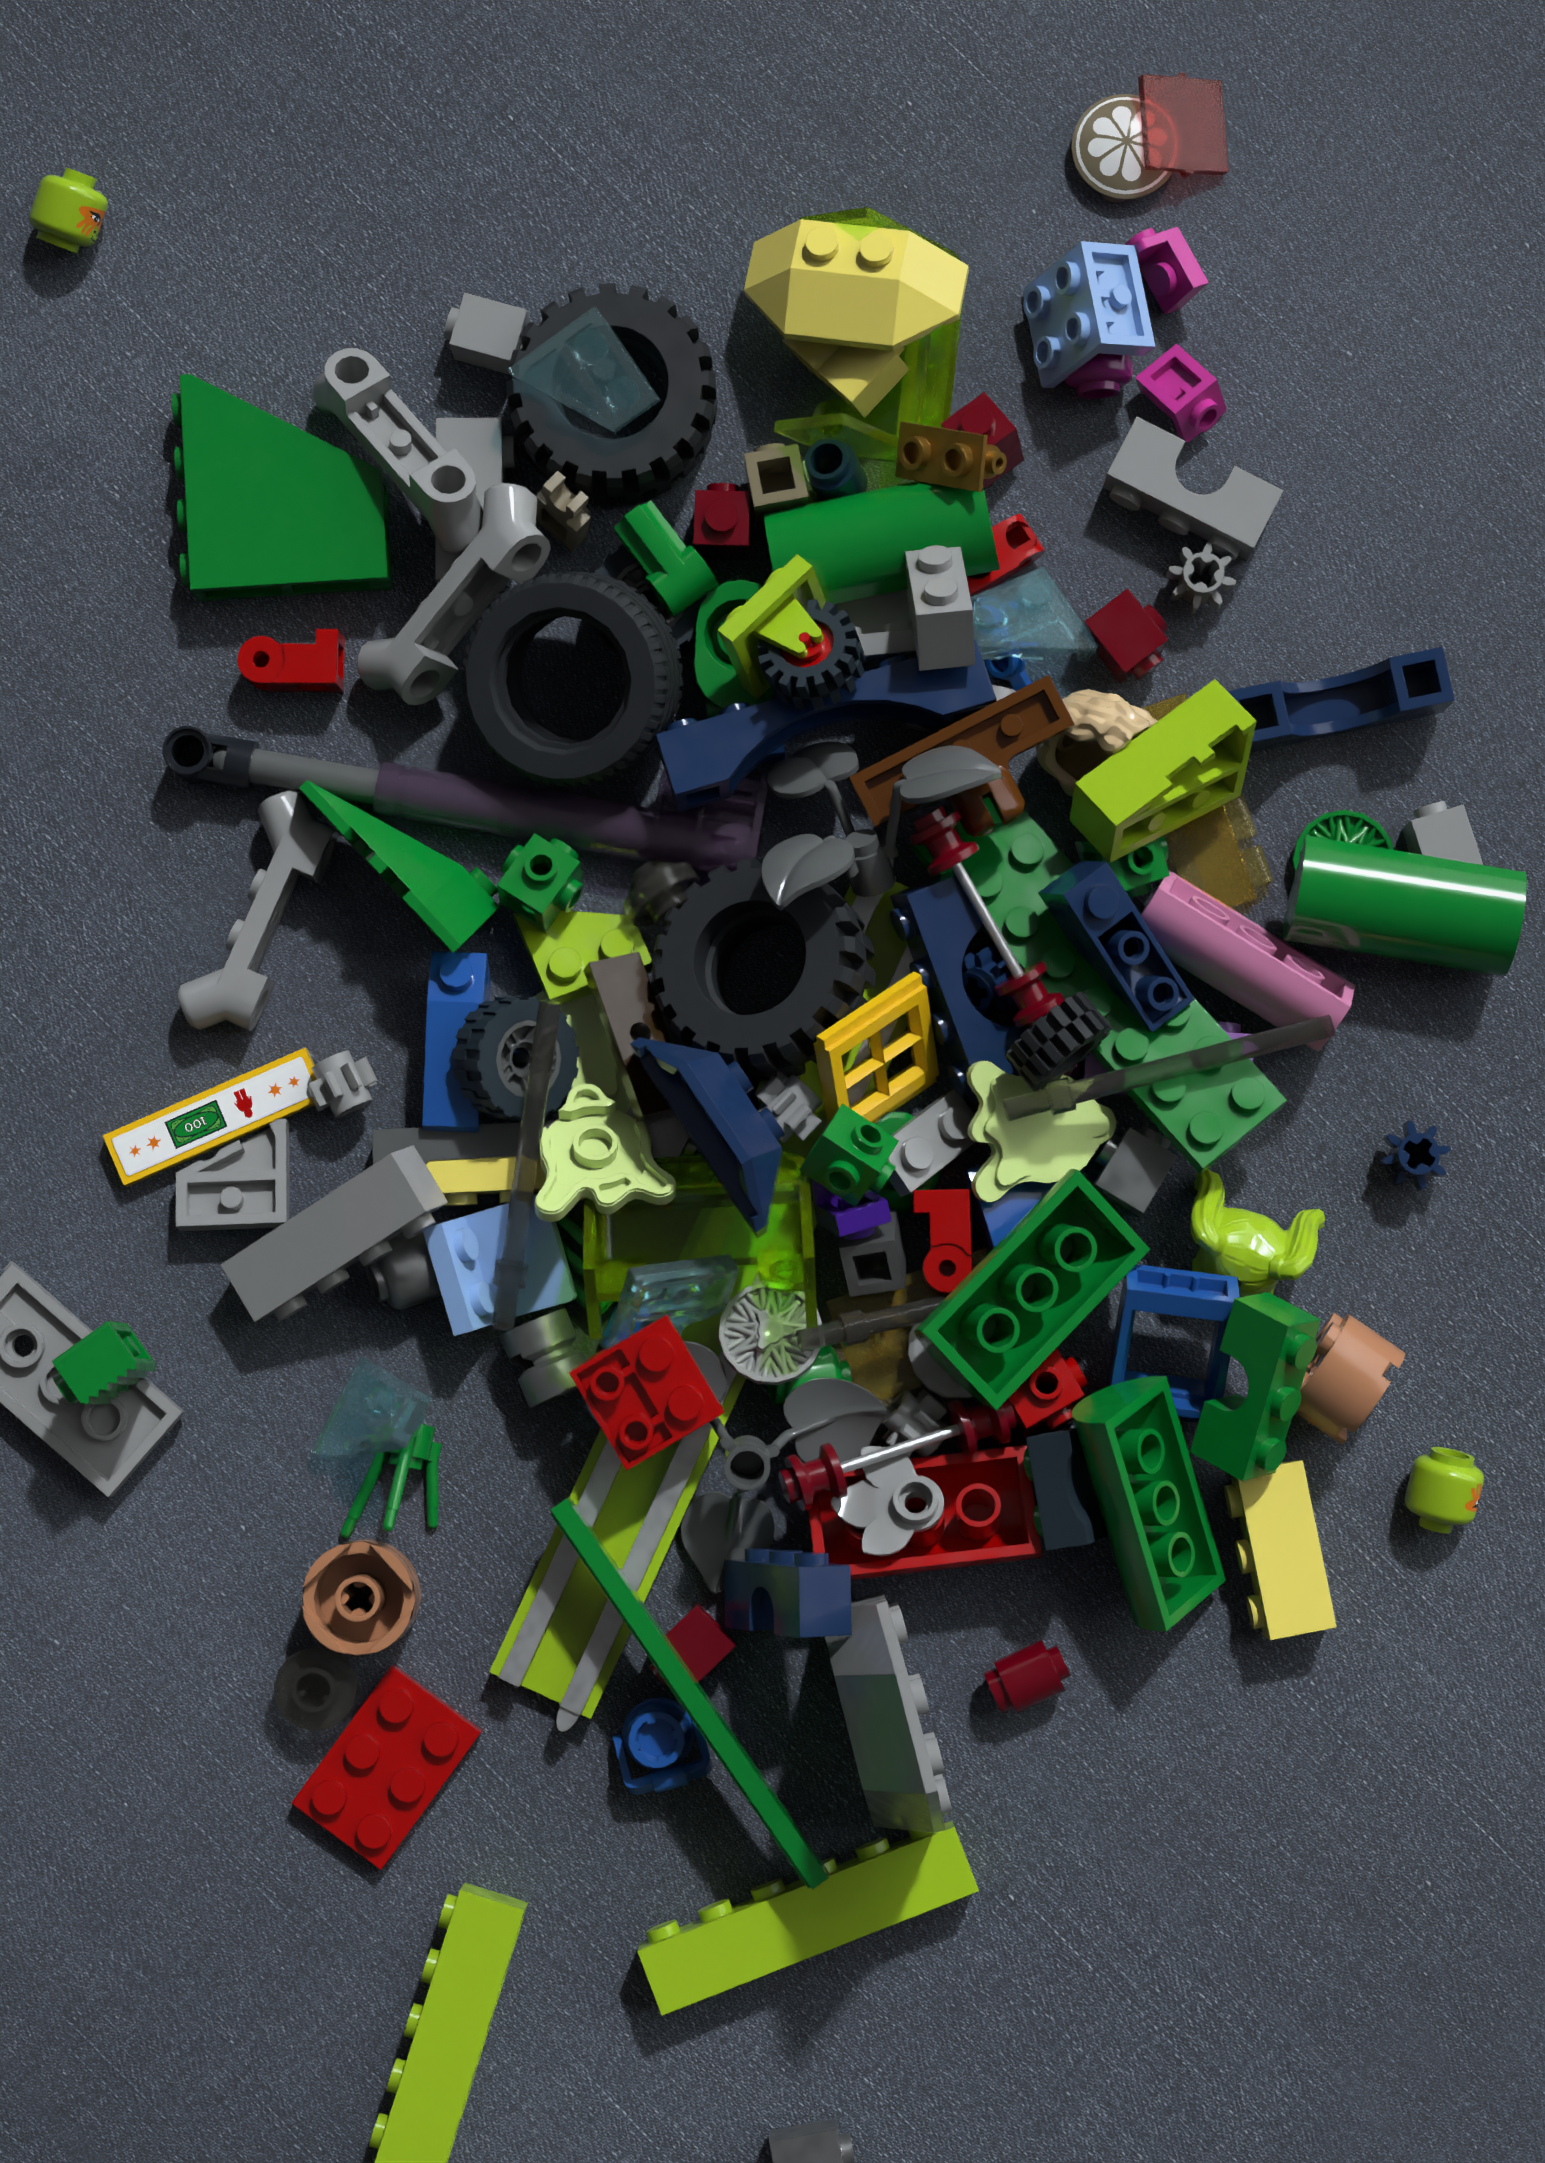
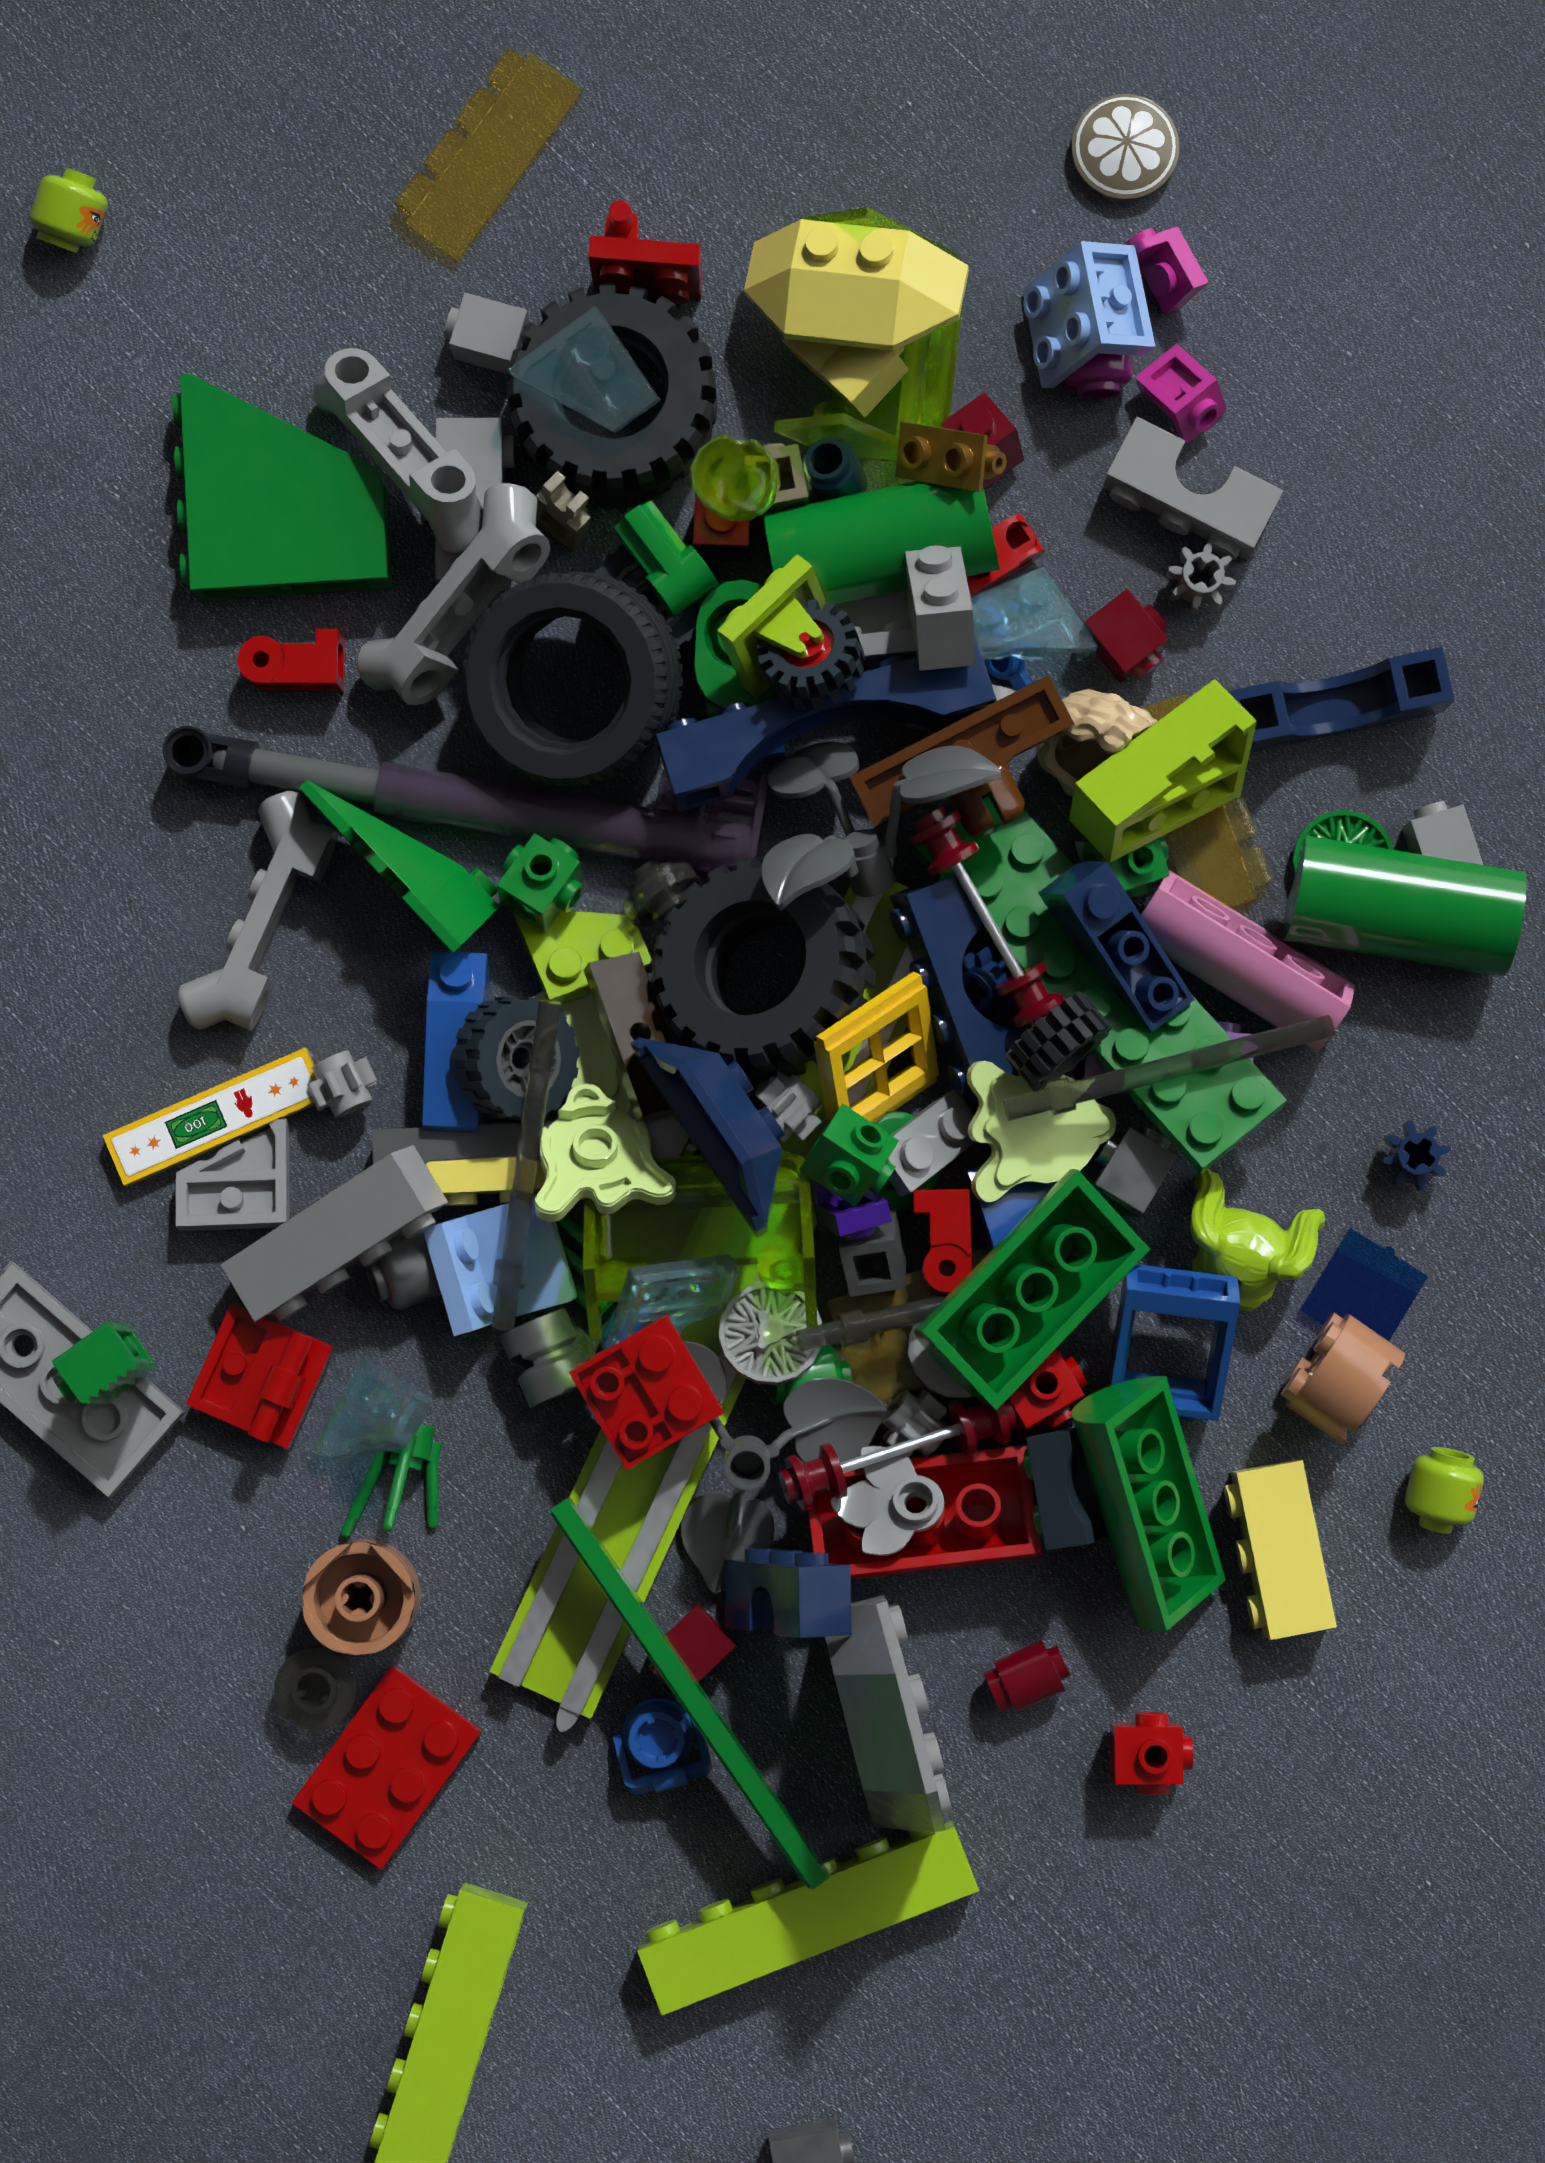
(260, 1376): none -> red plate
(500, 147): none -> clear yellow windscreen
(659, 266): none -> red plate
(735, 478): none -> clear neon green hair
(1128, 1751): none -> red brick
(1183, 124): clear red piece -> none
(1274, 1347): green arch -> none
(1366, 1284): none -> clear blue piece

